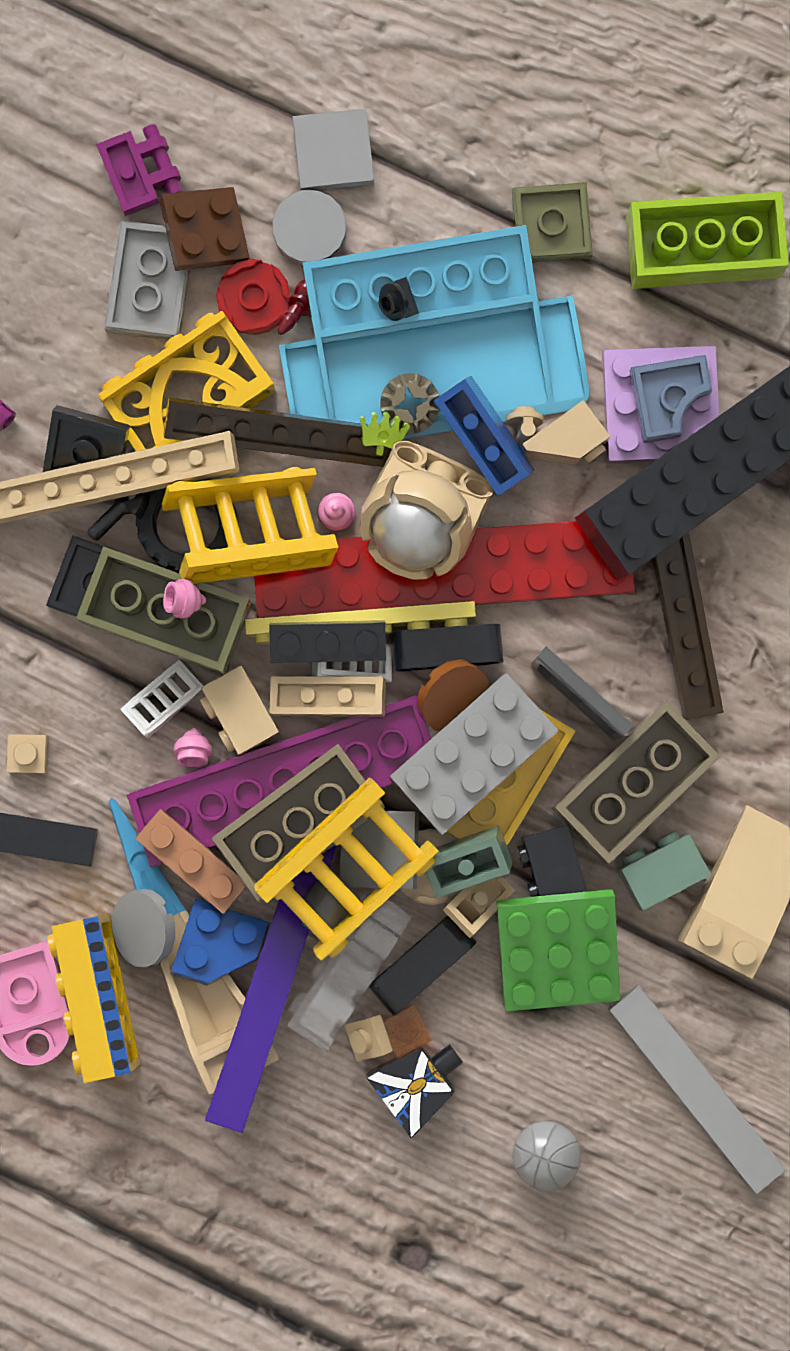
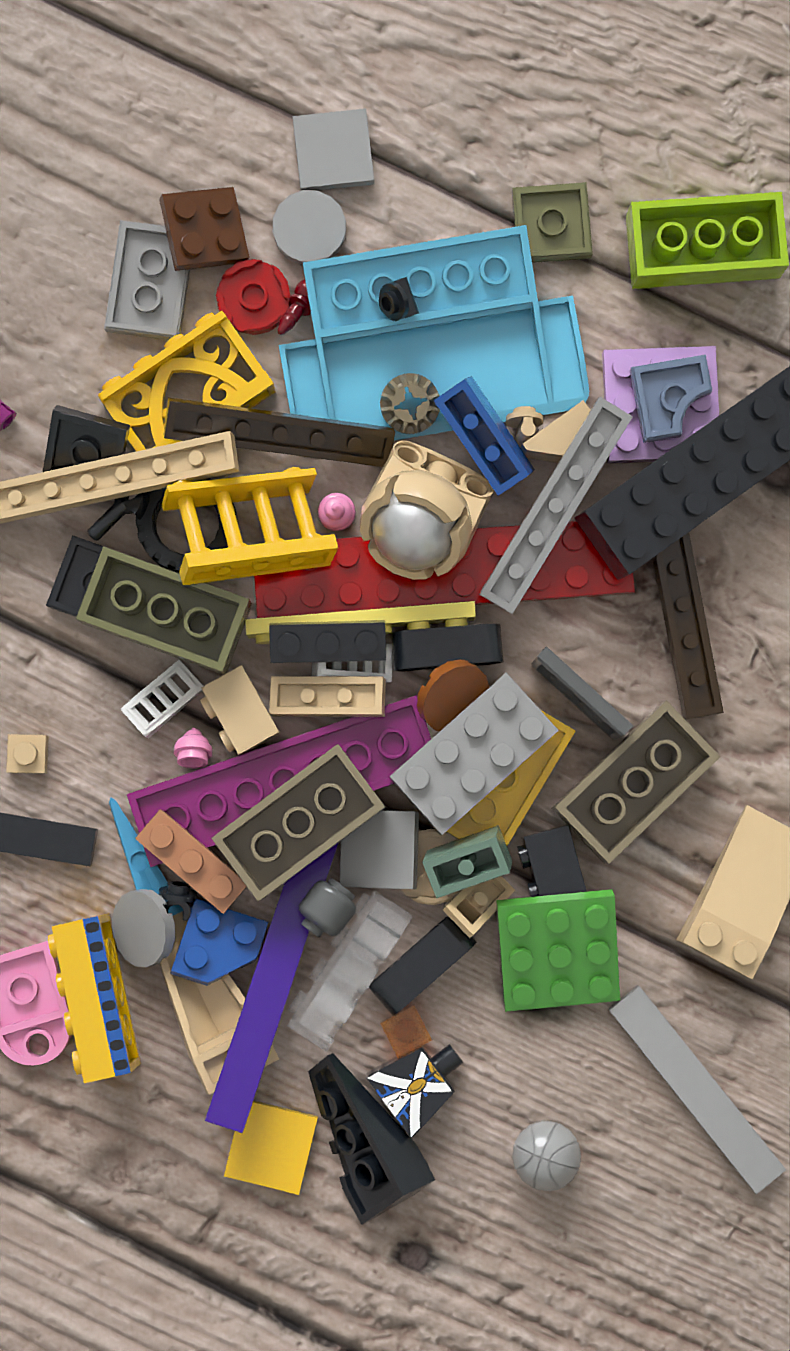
(128, 173): magenta plate -> none
(178, 894): none -> black plate
(182, 598): bright pink plate -> none
(272, 1148): none -> yellow tile
(308, 857): yellow fence -> none
(368, 1037): tan plate -> none
(375, 1152): none -> black wedge
(382, 434): lime piece -> none
(555, 505): none -> light grey plate
(663, 870): sand green brick -> none

